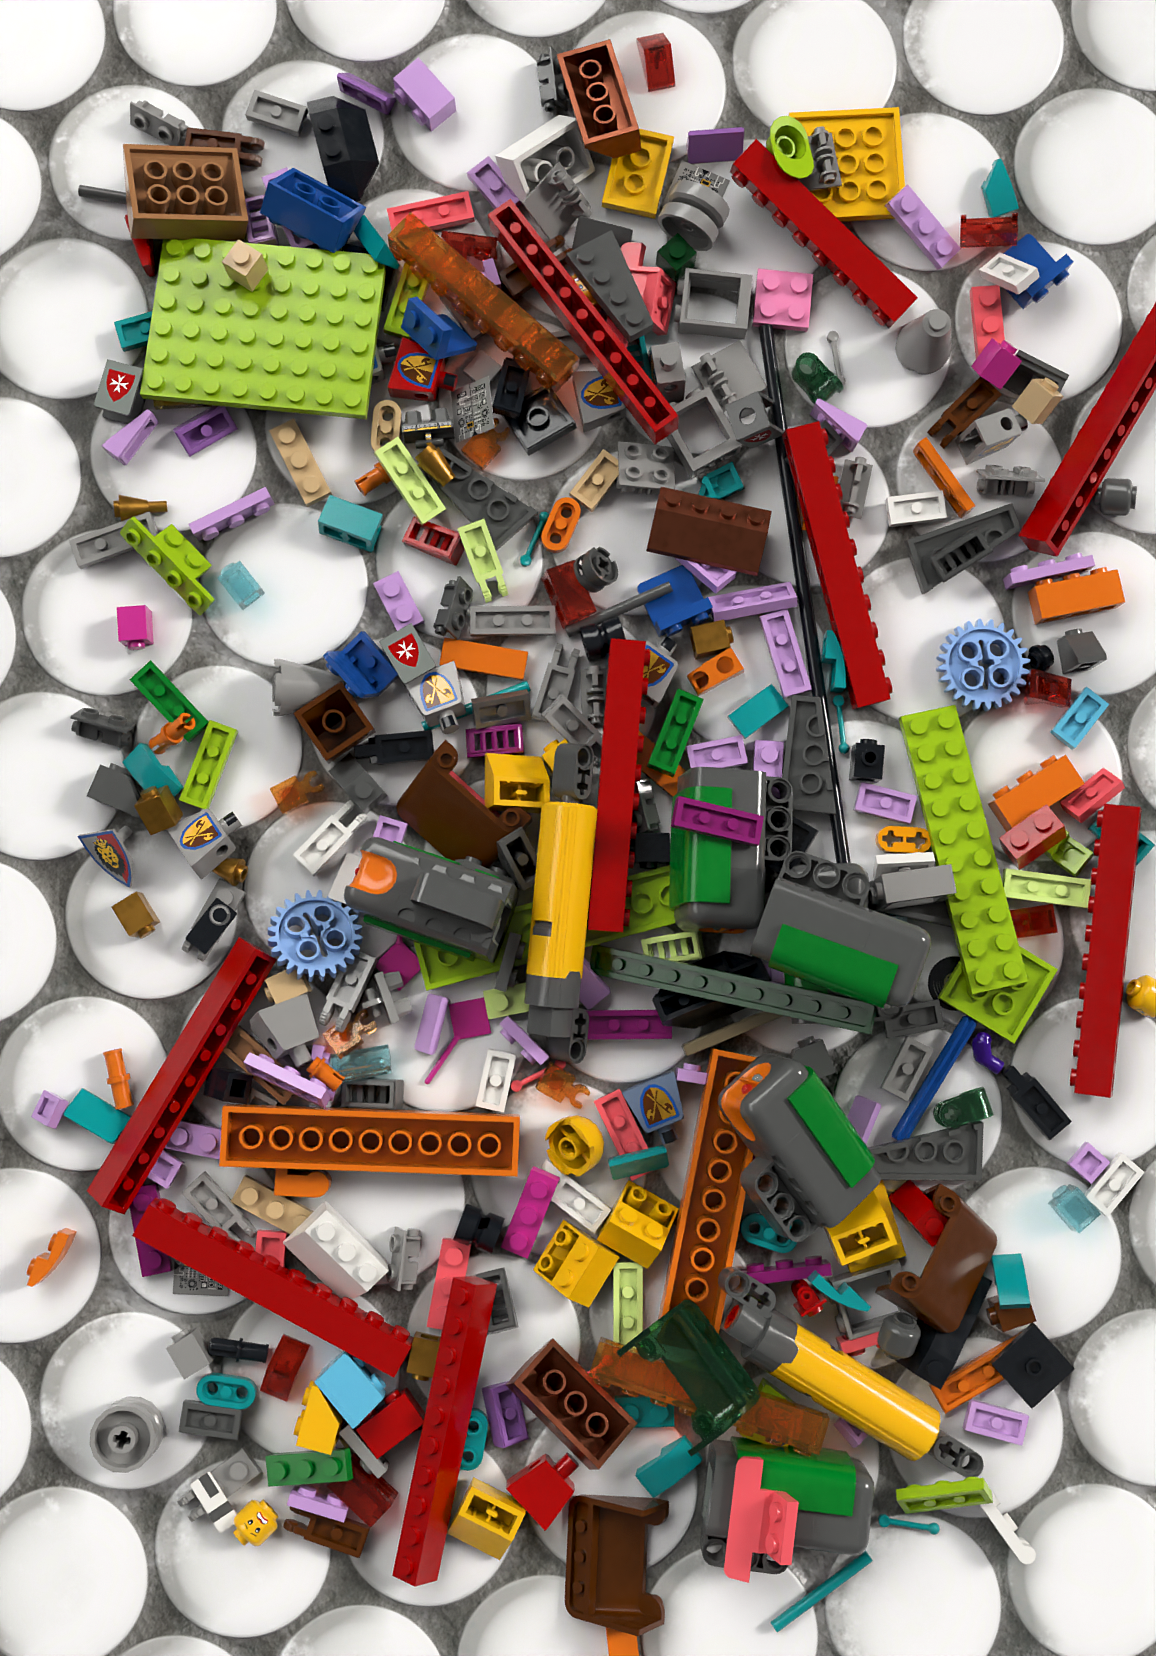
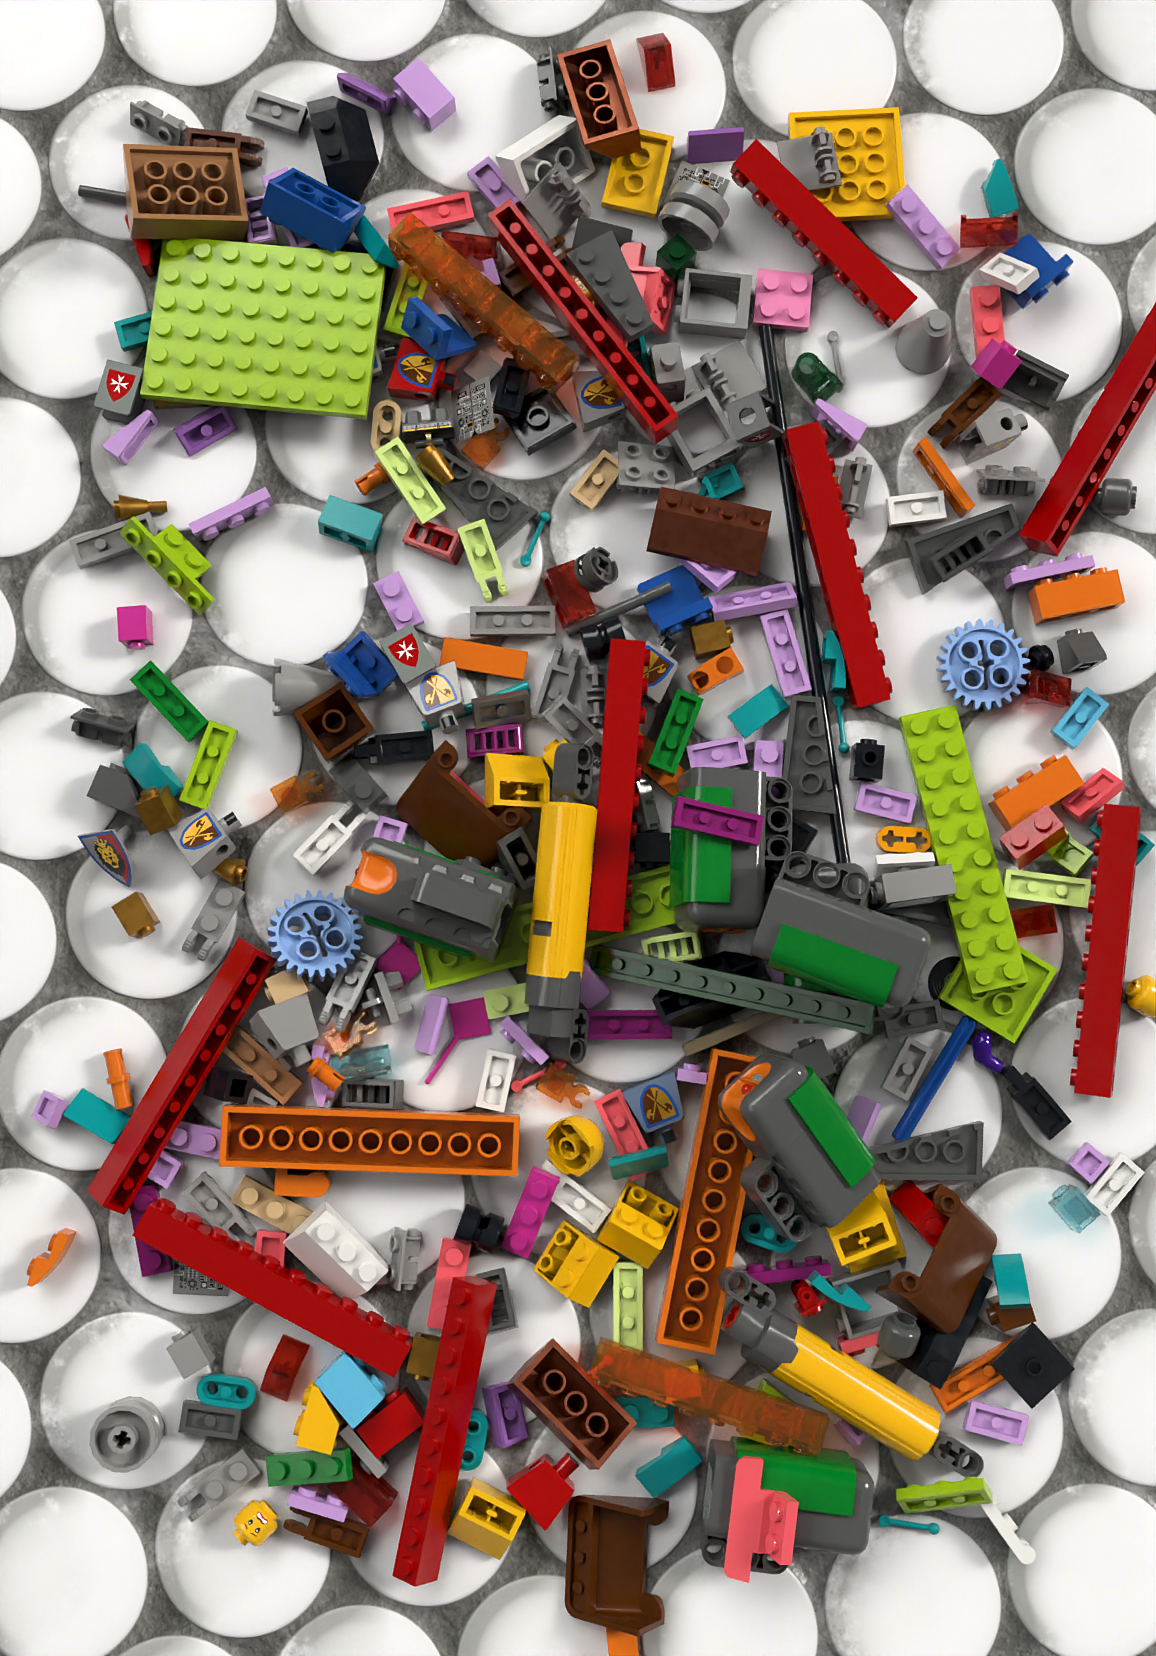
(172, 733): orange pin -> none
(211, 925): black sticker -> none
(214, 1501): white sticker -> none
(238, 1349): black axle -> none
(240, 584): clear light blue brick -> none
(245, 265): tan brick -> none
(287, 1079): lavender plate -> none
(300, 462): tan plate -> none
(344, 877): white sticker -> none
(456, 597): dark grey hinge -> none
(513, 950): dark grey plate -> none
(561, 526): orange plate -> none
(701, 1366): clear green windscreen -> none
(790, 147): lime piece -> none
(821, 1591): teal bar -> none
(967, 1108): clear green piece -> none
(1038, 400): tan brick -> none

